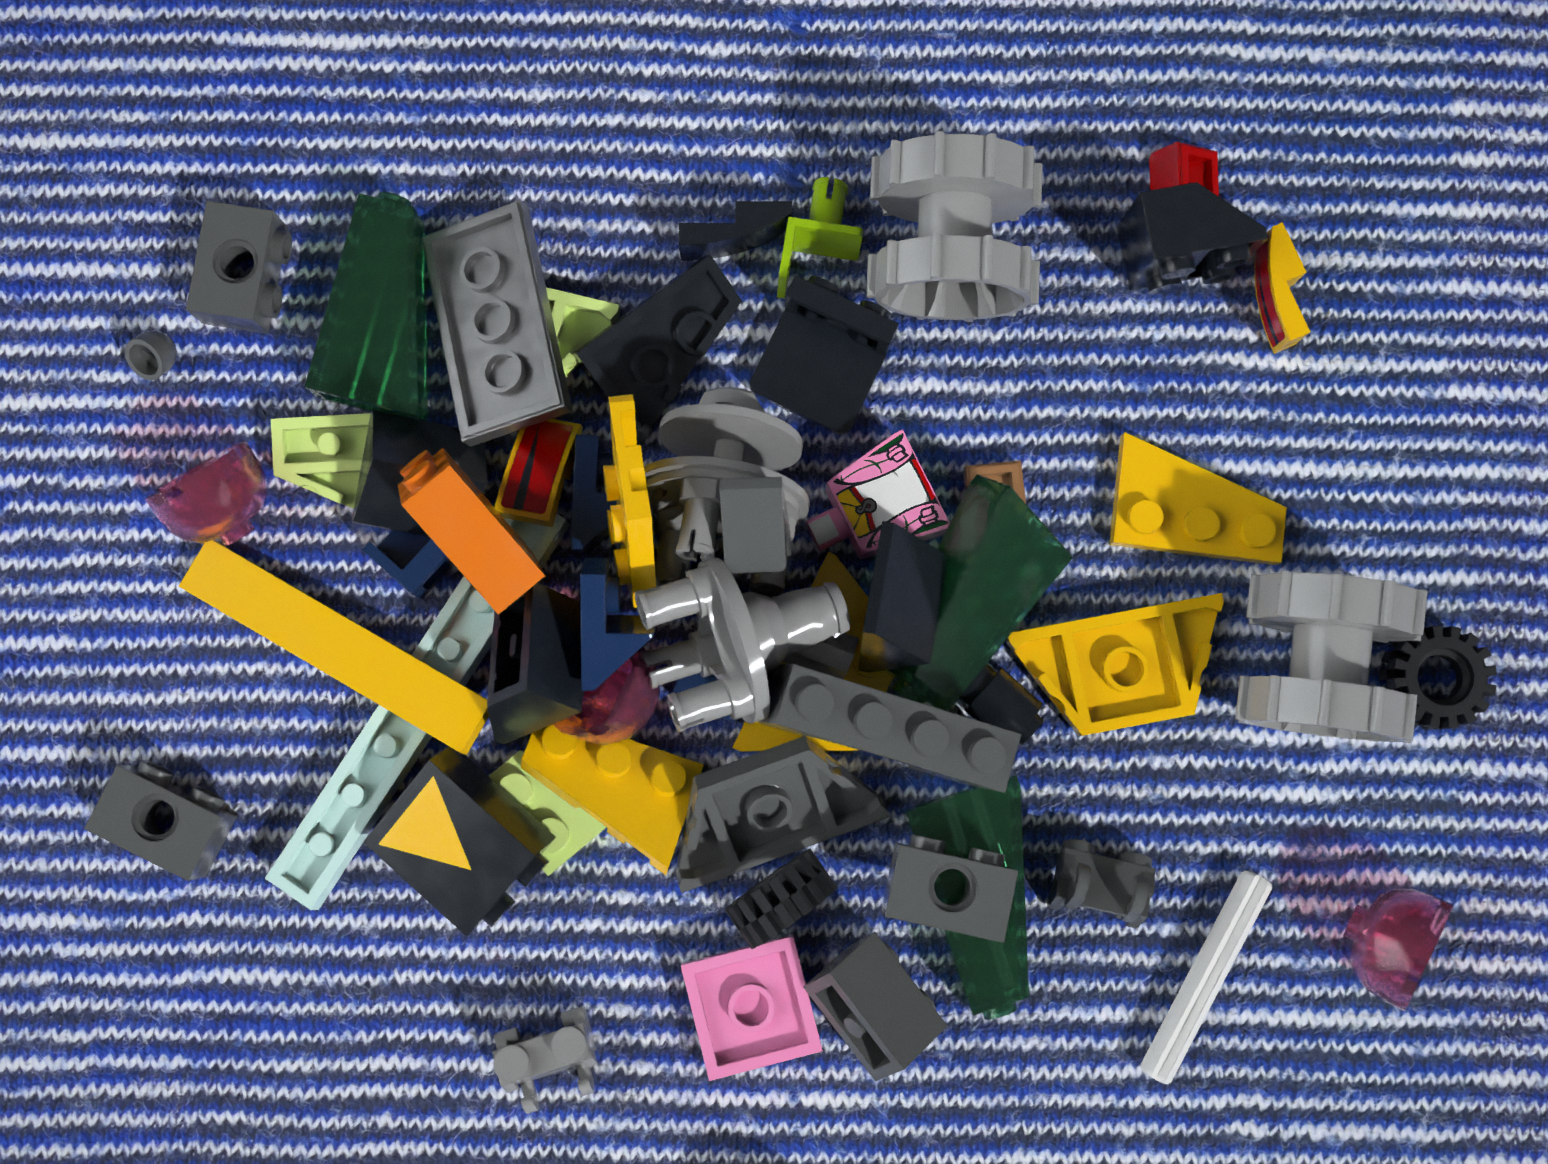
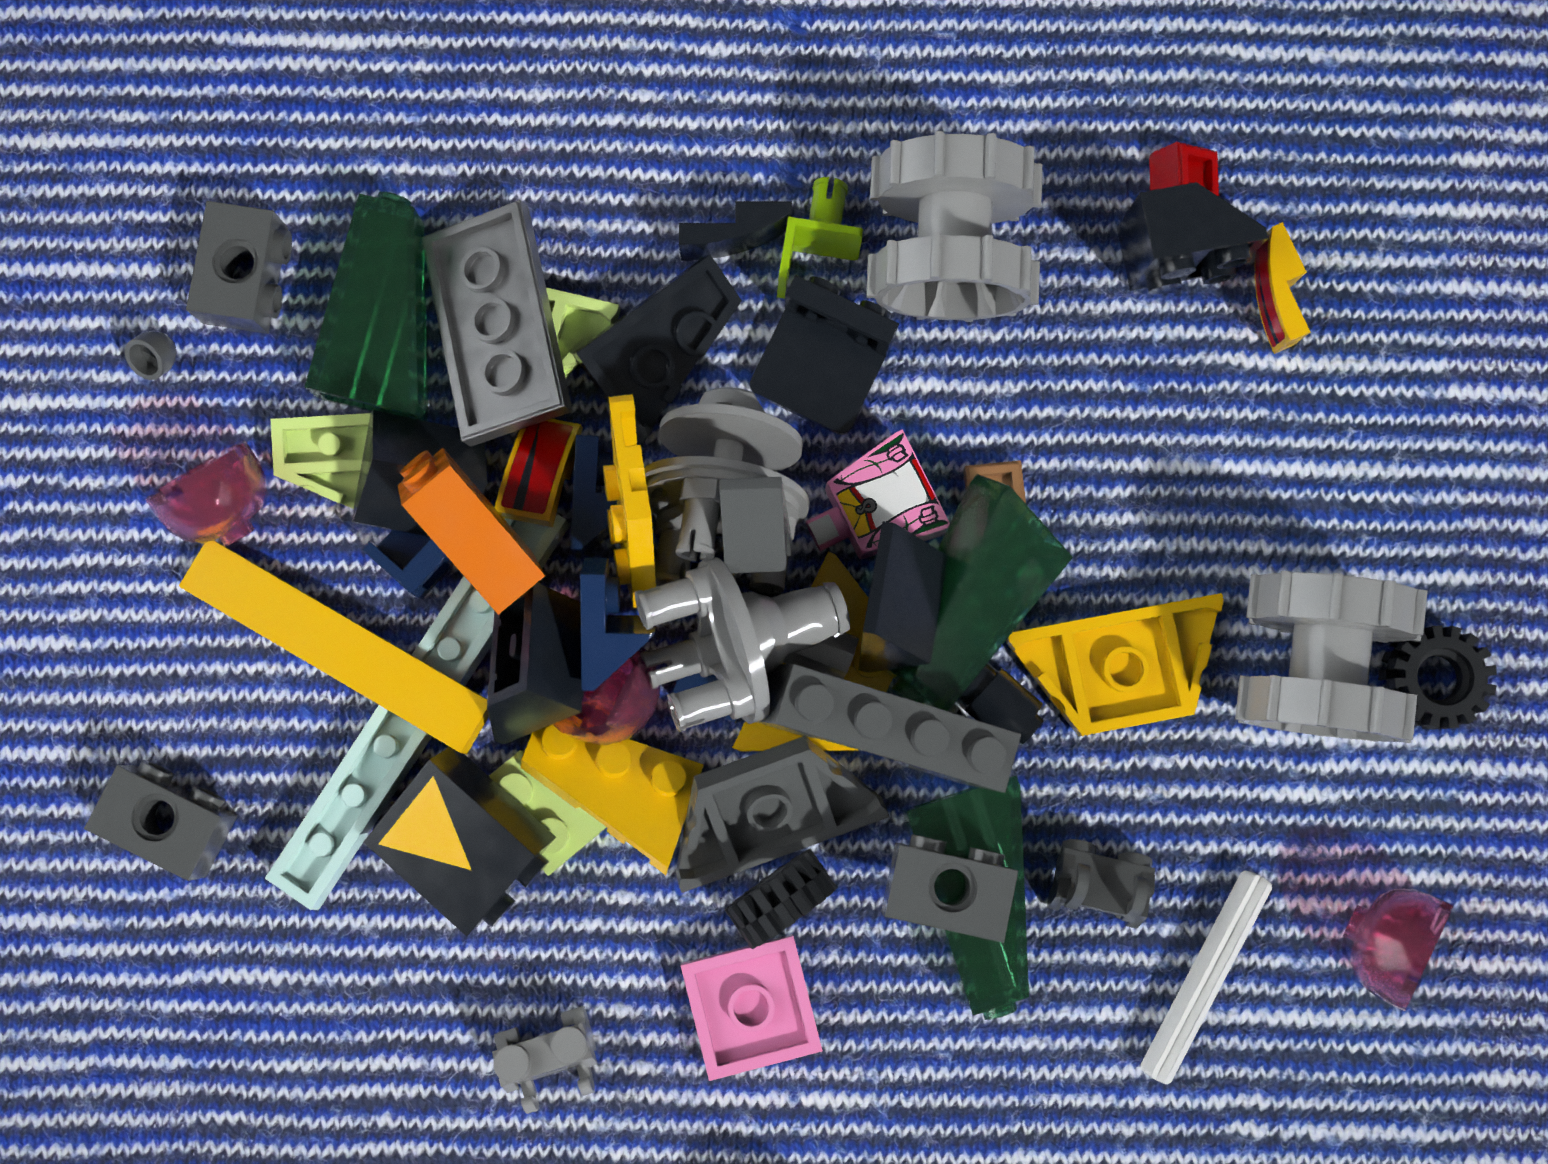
(876, 1006): dark grey brick -> none
(1189, 510): yellow wing -> none

